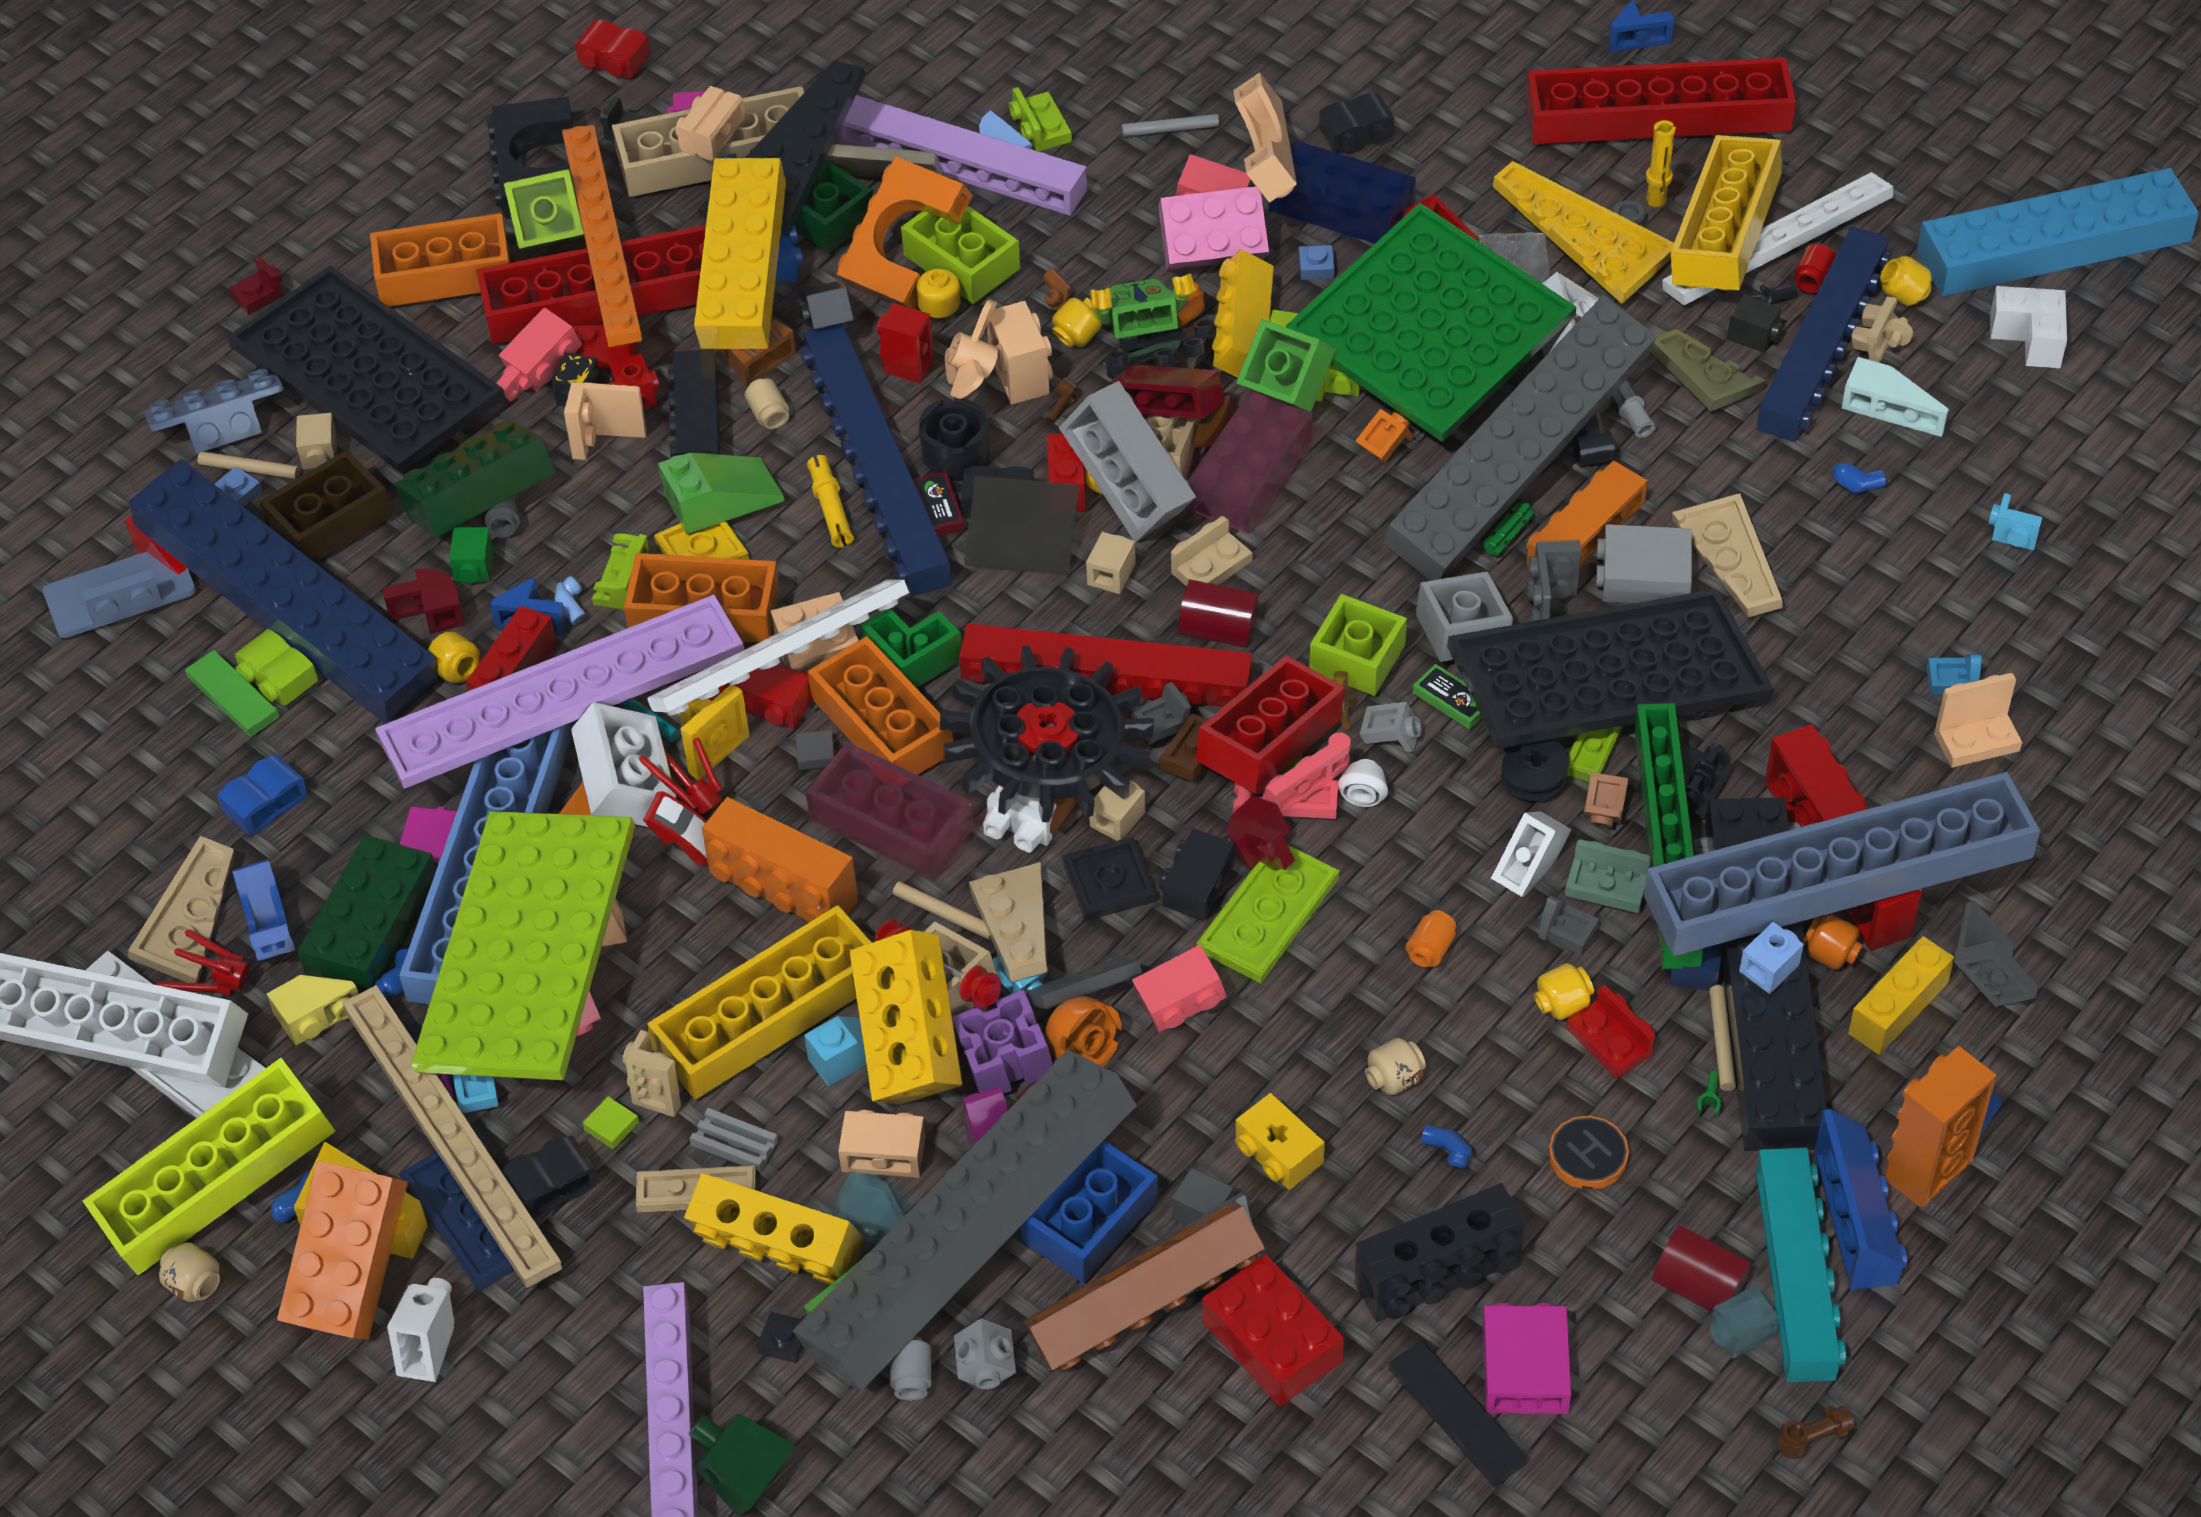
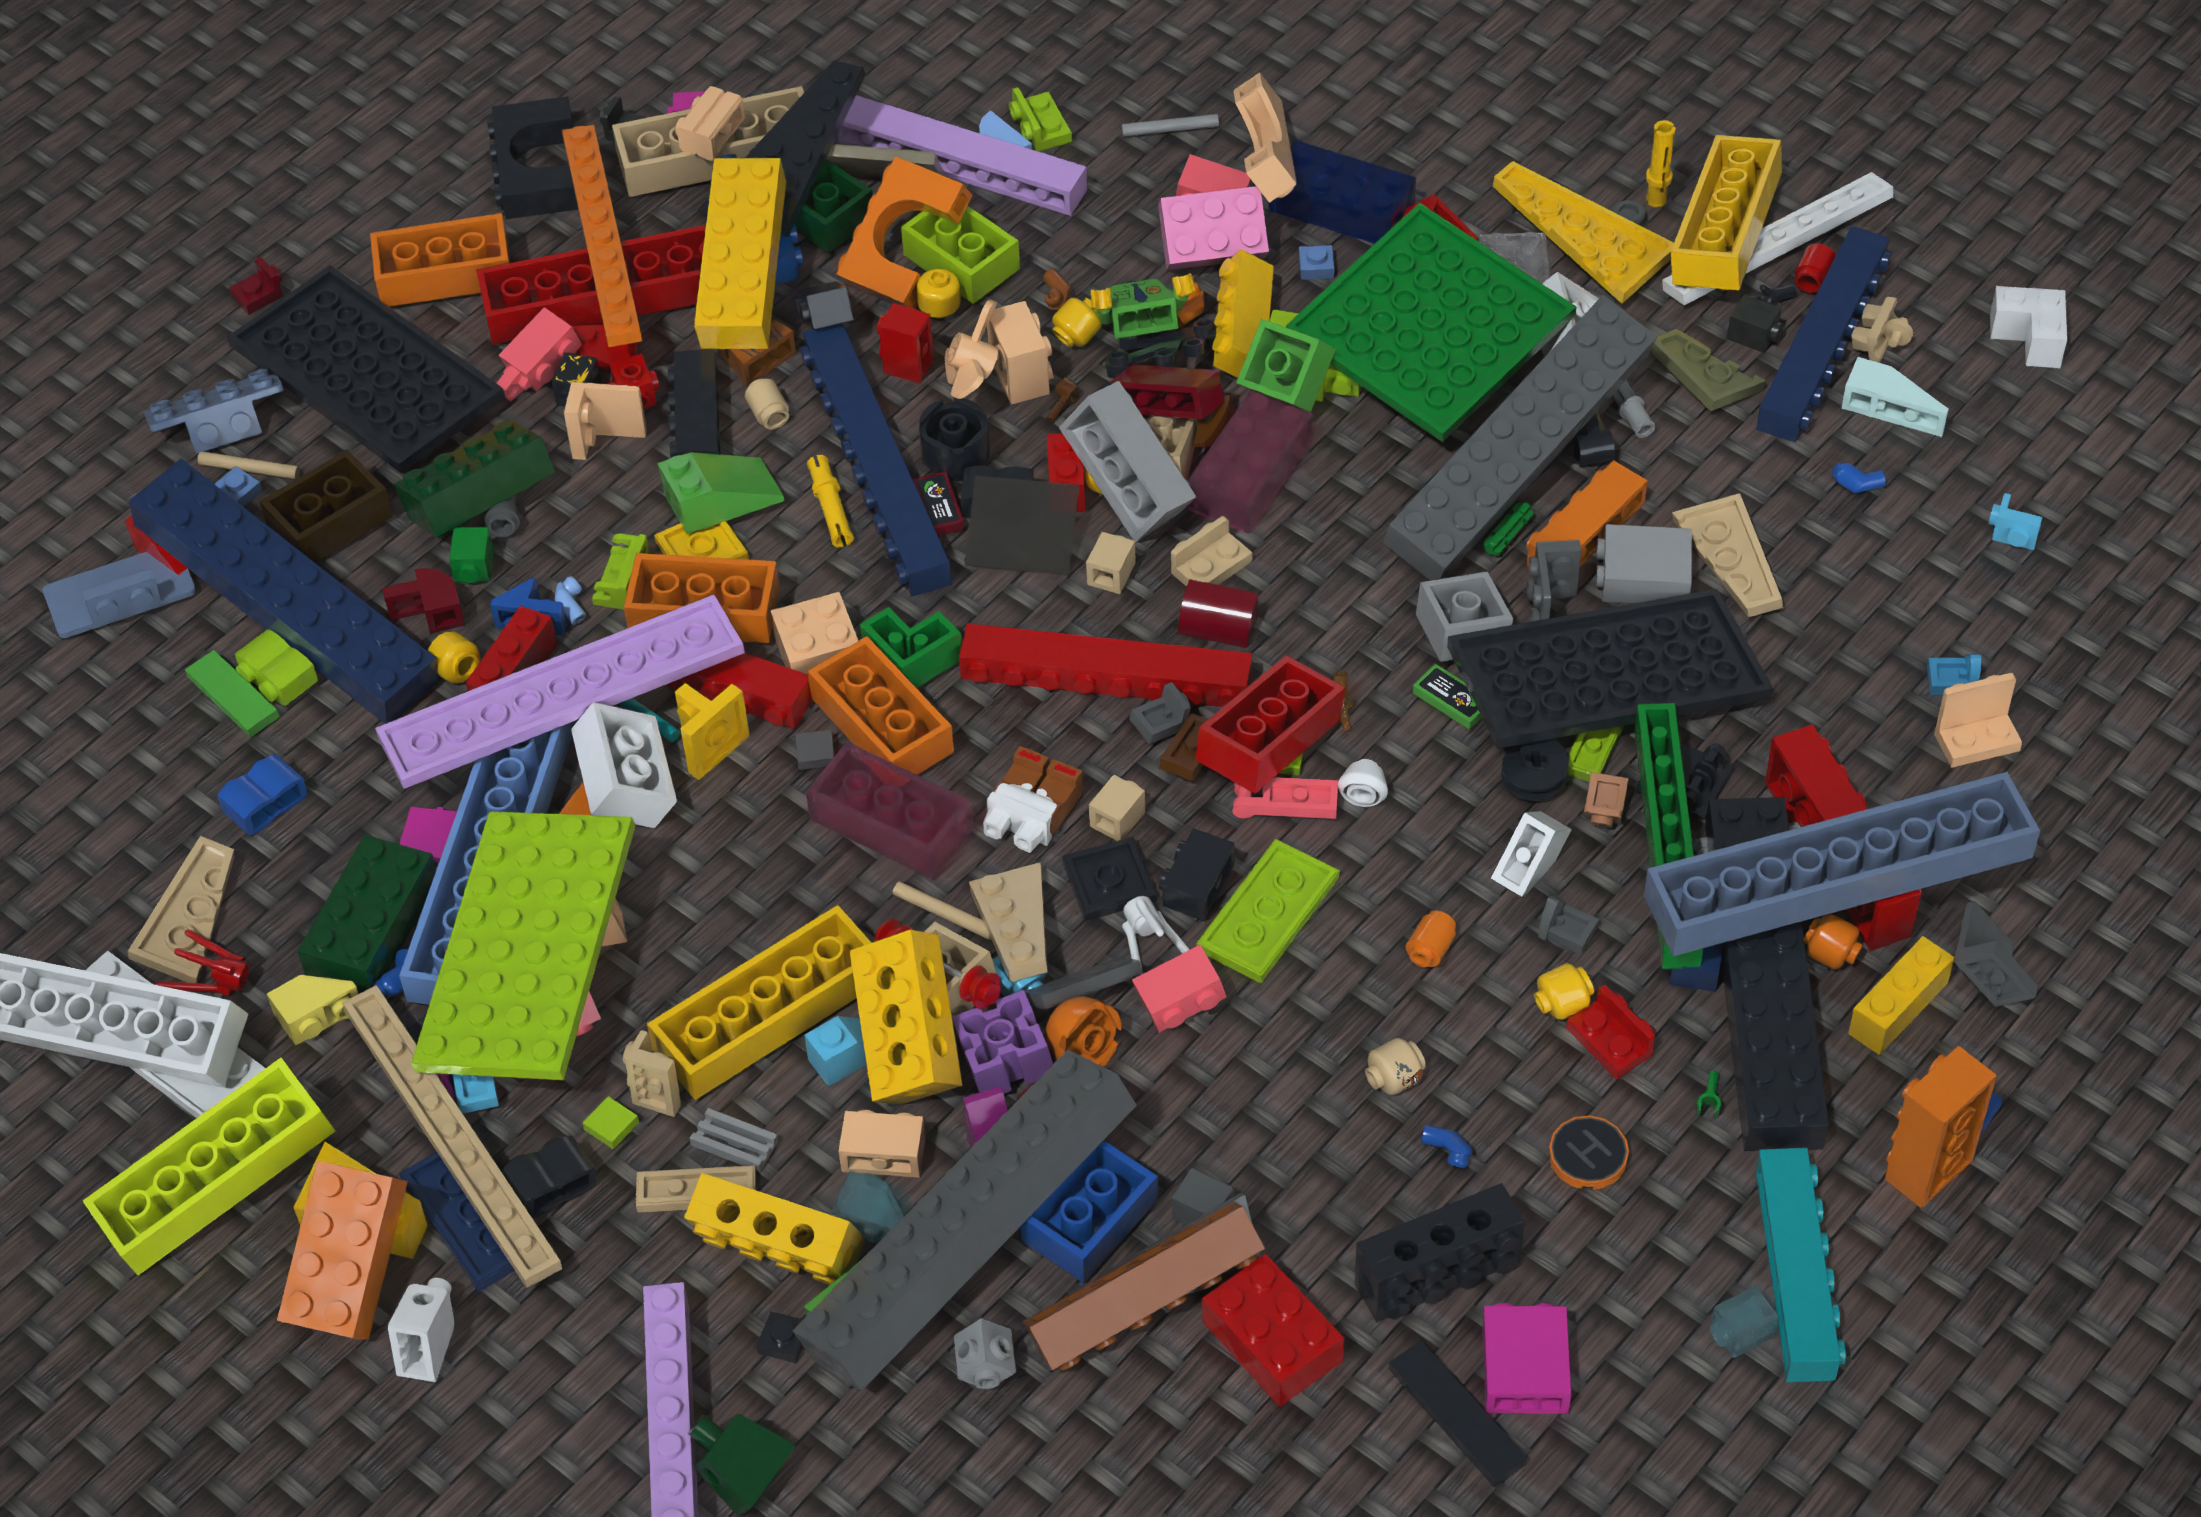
(189, 1272): tan head -> none
(263, 910): blue arch -> none
(284, 1203): blue arm -> none
(316, 439): tan brick -> none
(544, 210): lime brick -> none
(612, 48): red brick -> none
(677, 823): slope -> none
(698, 795): red plant -> none
(767, 652): white plate -> none
(778, 862): orange brick -> none
(911, 1370): light grey brick -> none
(1046, 732): black gear -> none
(1145, 920): none -> white plant
(1259, 834): dark red brick -> none
(1279, 1142): yellow brick -> none
(1310, 773): coral plate -> none
(1356, 122): black brick -> none
(1358, 641): lime brick -> none
(1384, 435): orange bracket -> none
(1391, 723): light grey bracket -> none
(1608, 876): sand green bracket -> none
(1633, 98): red brick -> none
(1636, 31): blue slope -> none
(1700, 1269): dark red brick -> none
(1722, 1038): tan bar -> none
(1771, 957): light blue brick -> none
(1796, 1435): reddish brown bar -> none
(1858, 1203): blue slope -> none
(1906, 280): yellow head -> none
(2057, 231): dark azure brick -> none

